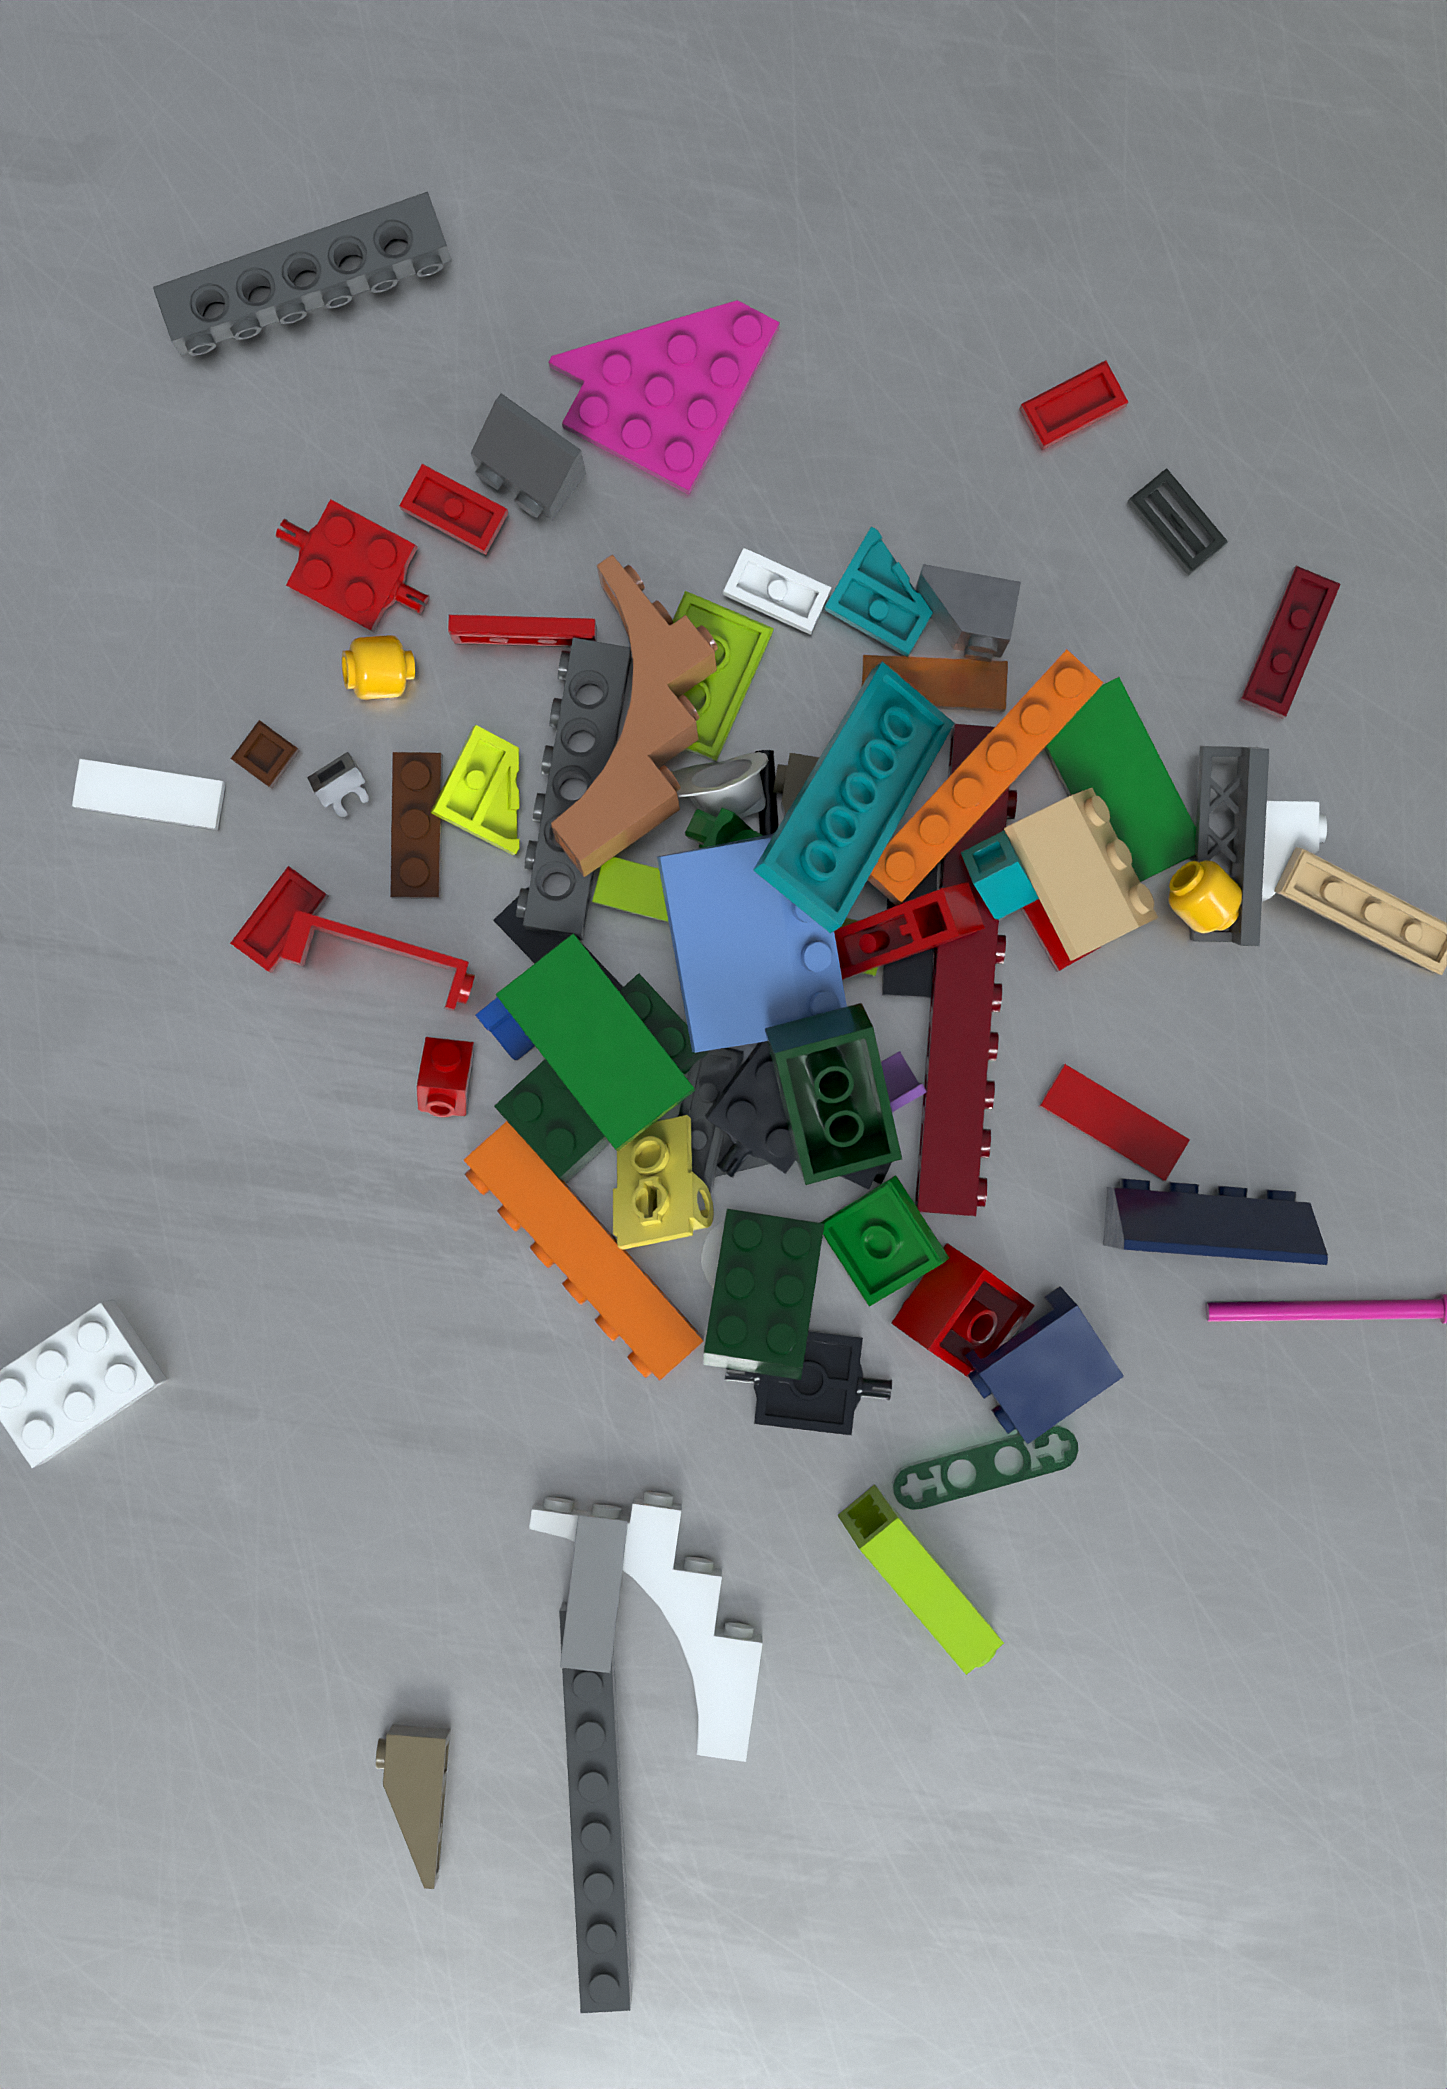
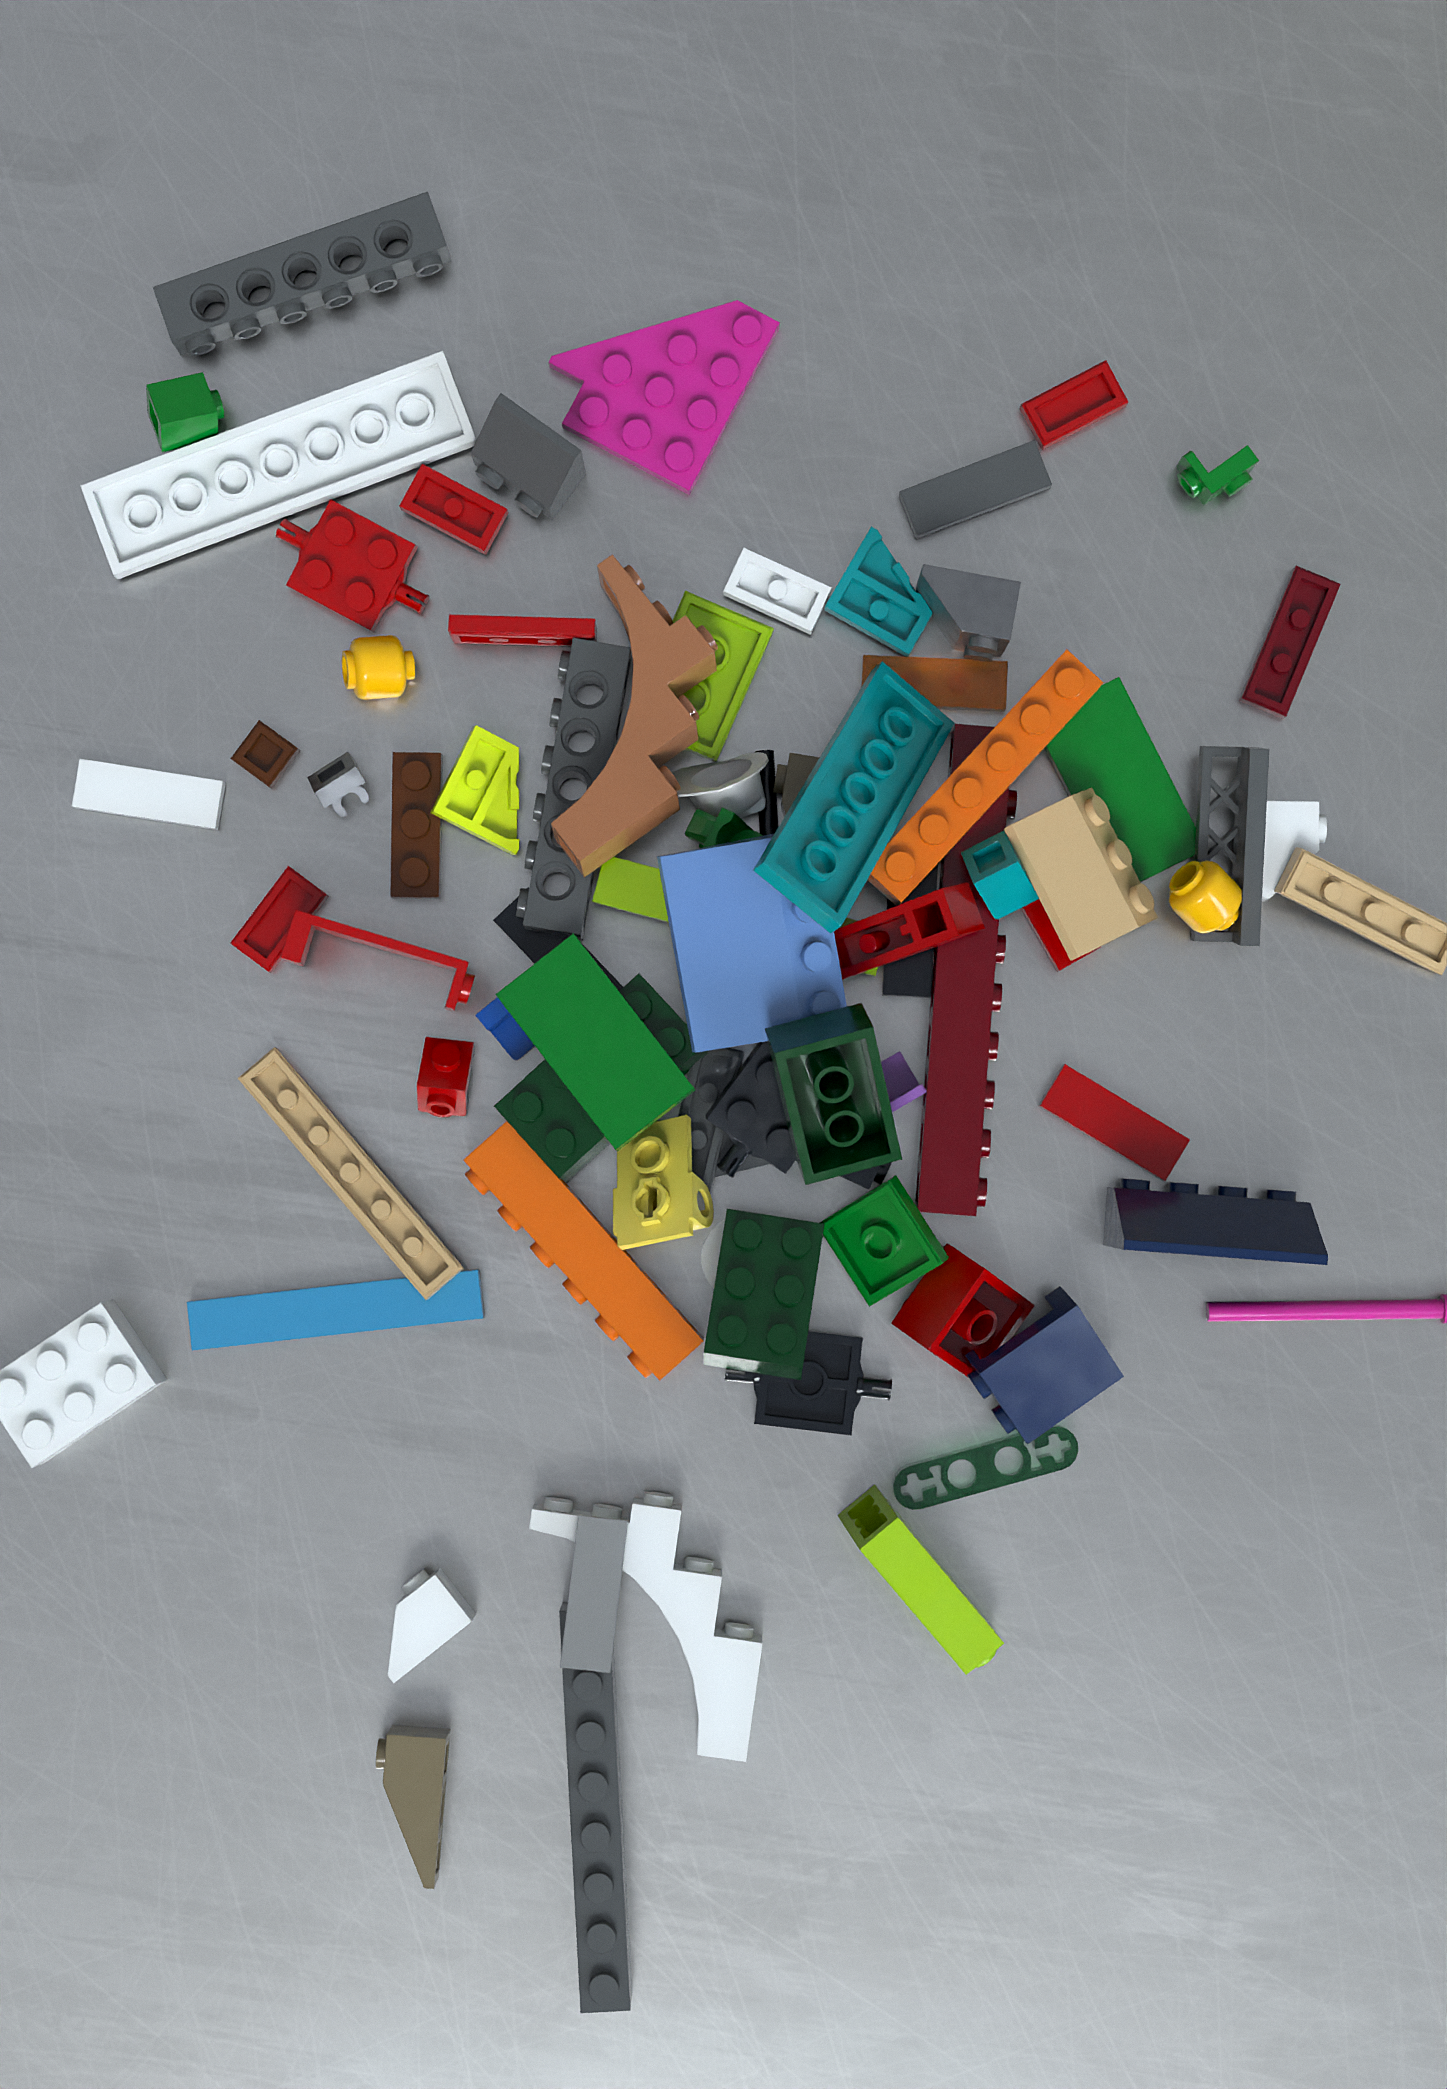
(183, 411): none -> green brick
(279, 465): none -> white plate
(330, 1311): none -> dark azure tile
(351, 1173): none -> tan tile
(425, 1620): none -> white slope
(975, 489): none -> dark grey tile
(1161, 531): pearl dark grey tile -> none
(1227, 477): none -> green bracket

